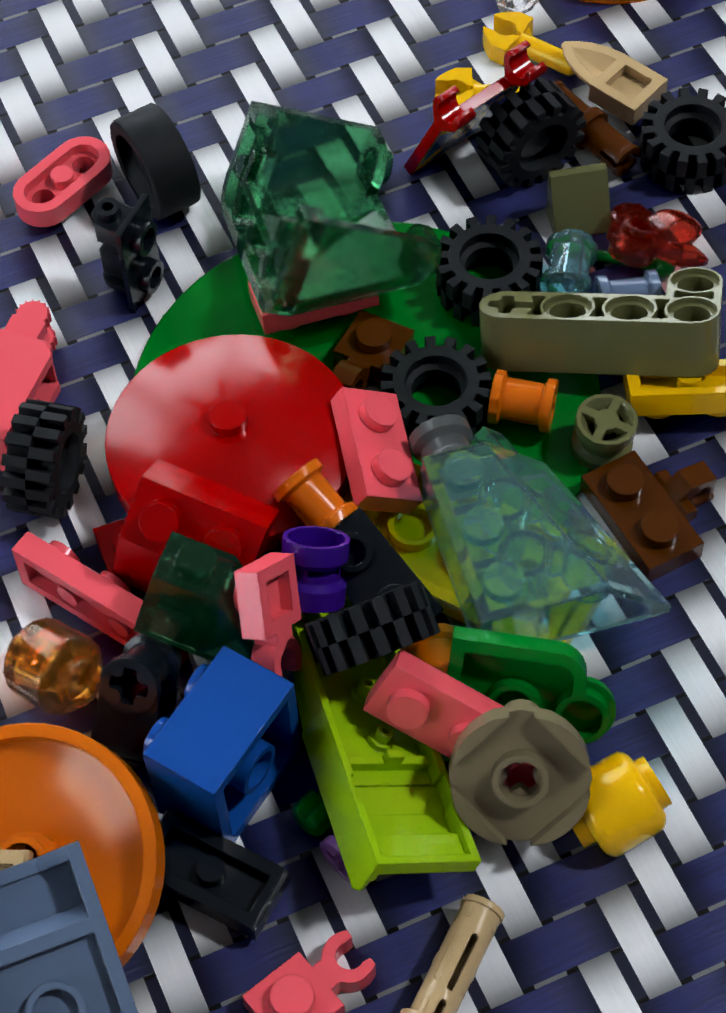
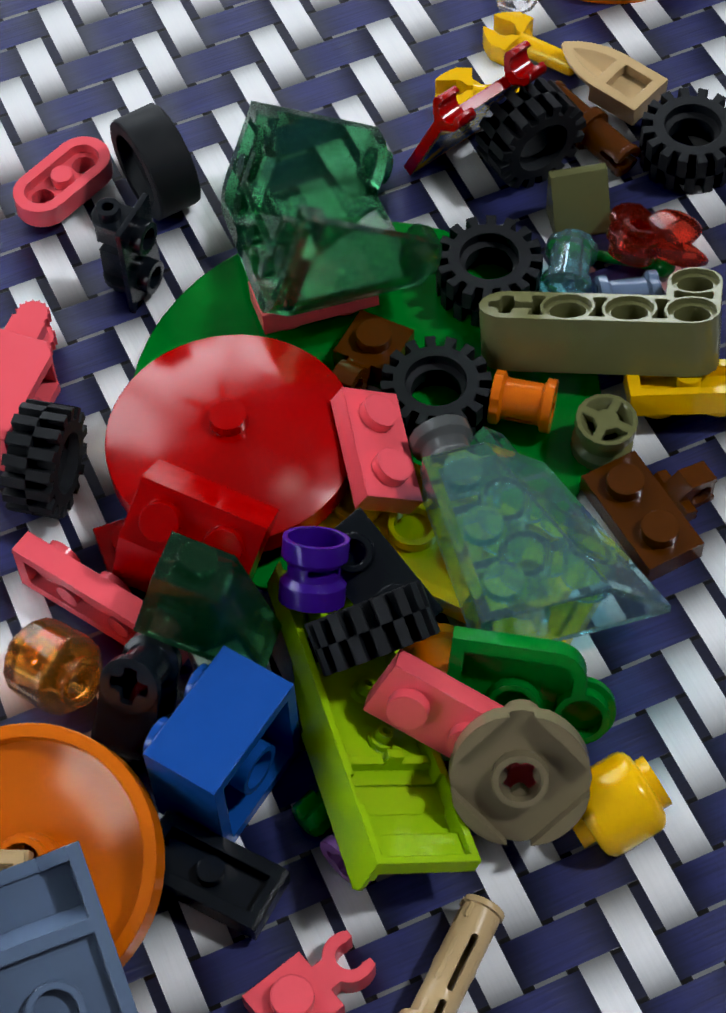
(267, 609): coral plate -> none
(313, 497): orange bush -> none

